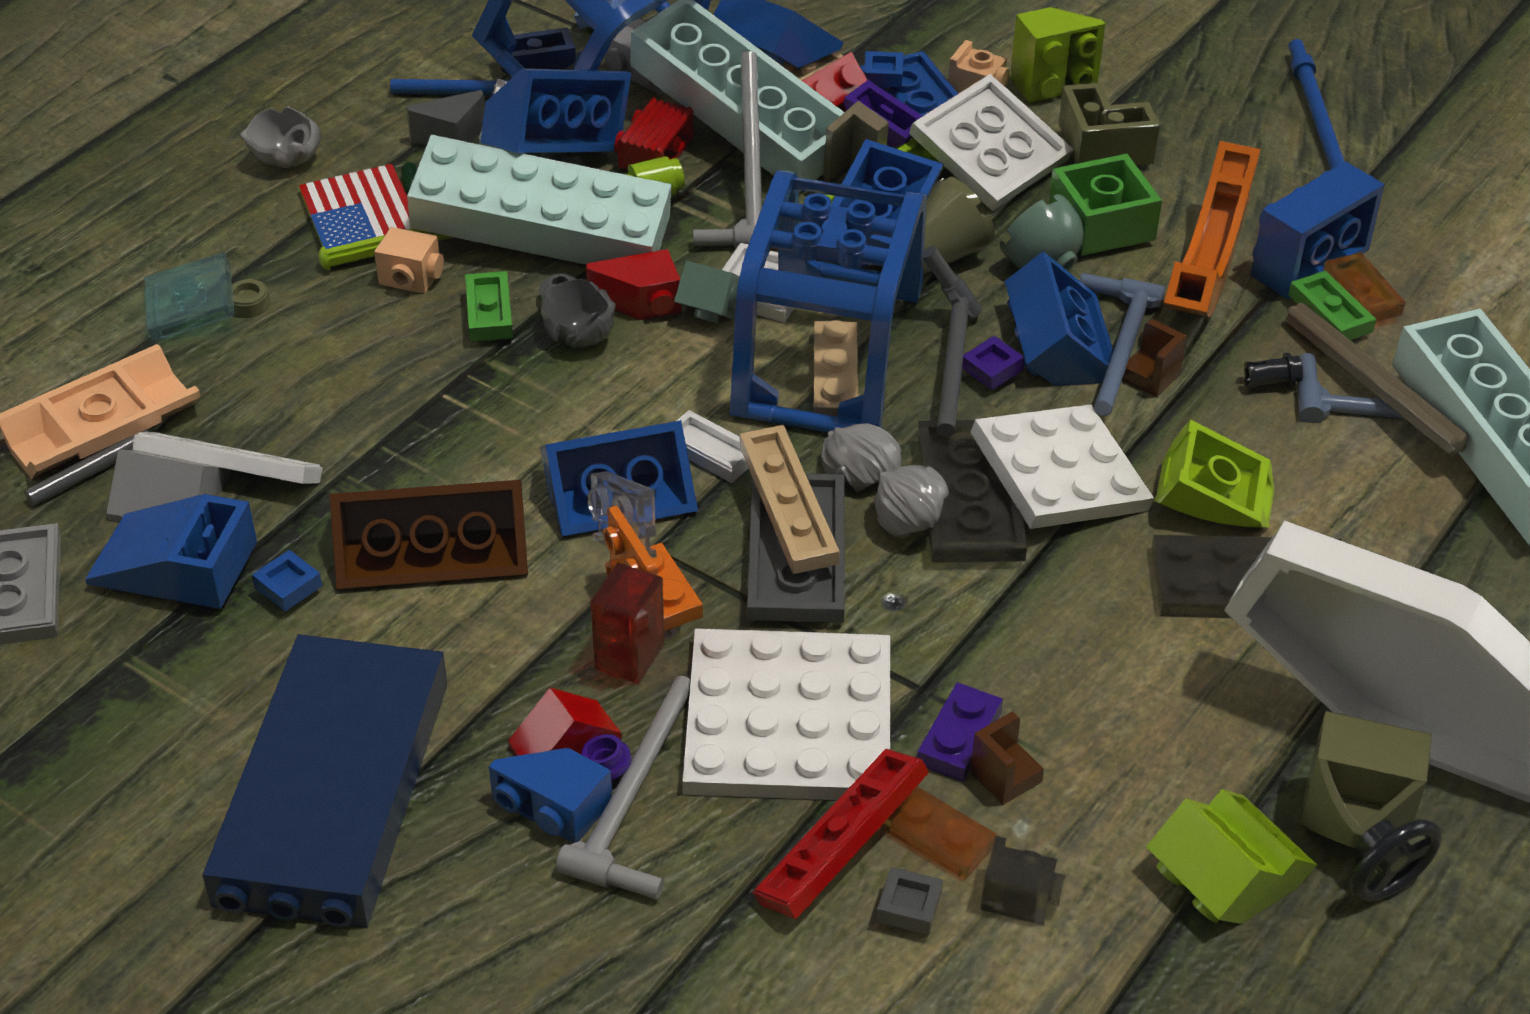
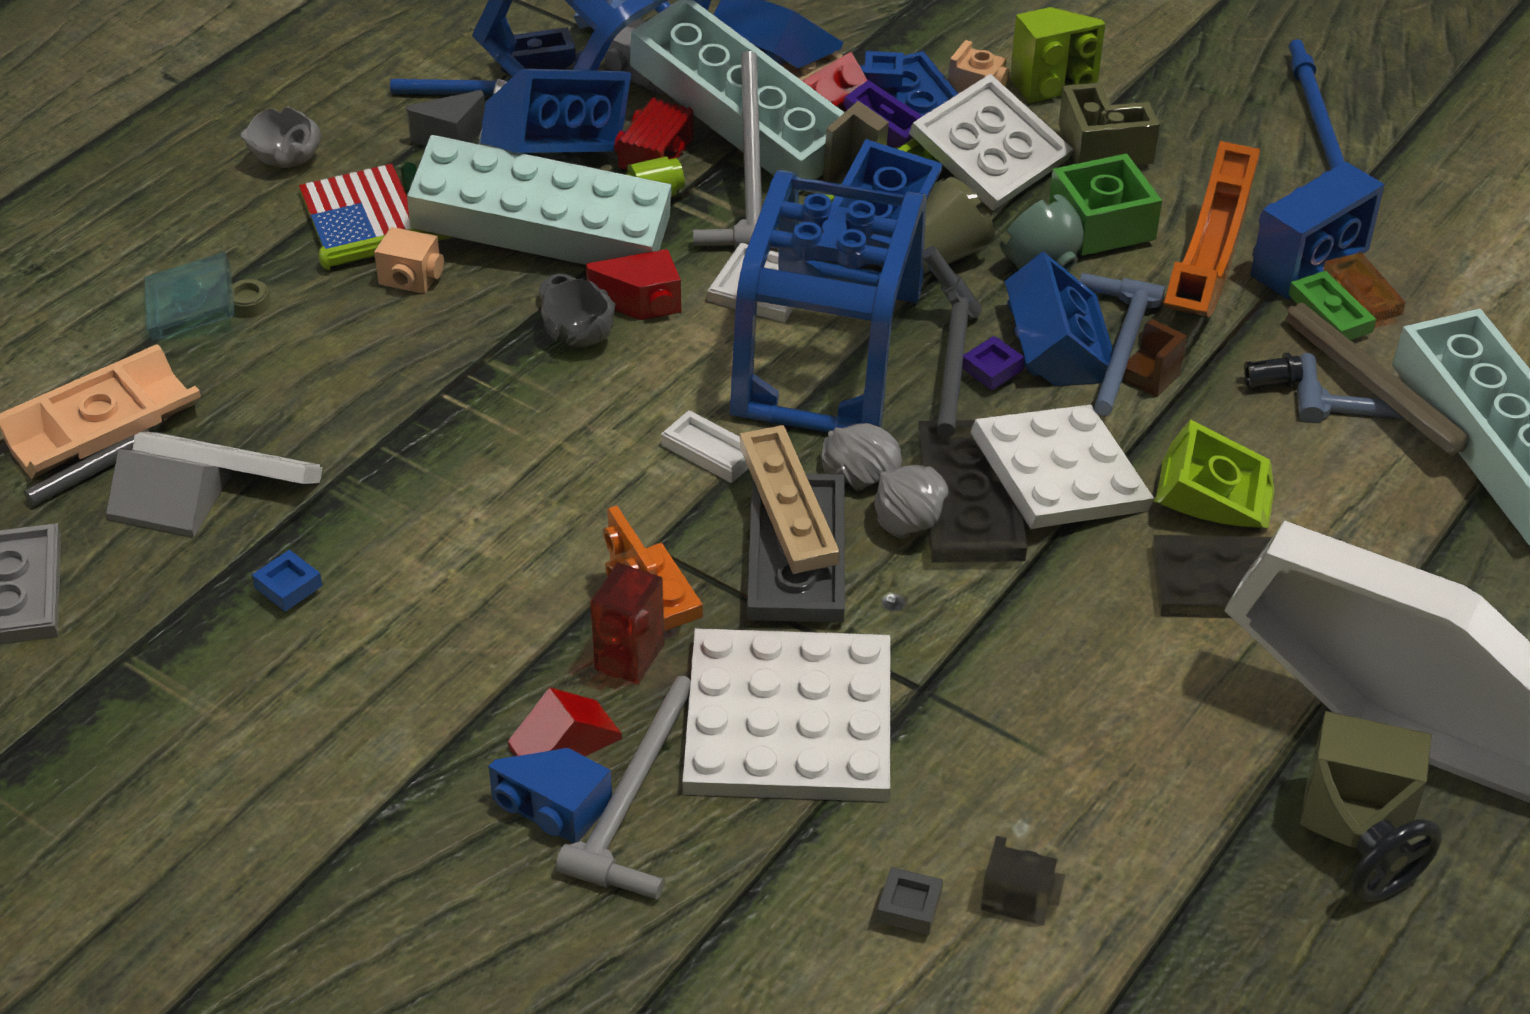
(179, 550): blue slope -> none
(327, 782): dark blue brick -> none
(428, 534): reddish brown slope -> none
(488, 306): bright green plate -> none
(609, 752): dark purple plate -> none
(633, 500): clear plate -> none
(646, 455): blue slope -> none
(708, 291): sand green brick -> none
(834, 365): tan plate -> none
(840, 833): red plate -> none
(940, 833): clear orange plate -> none
(951, 737): dark purple plate -> none
(1001, 762): reddish brown panel -> none
(1229, 857): lime piece -> none

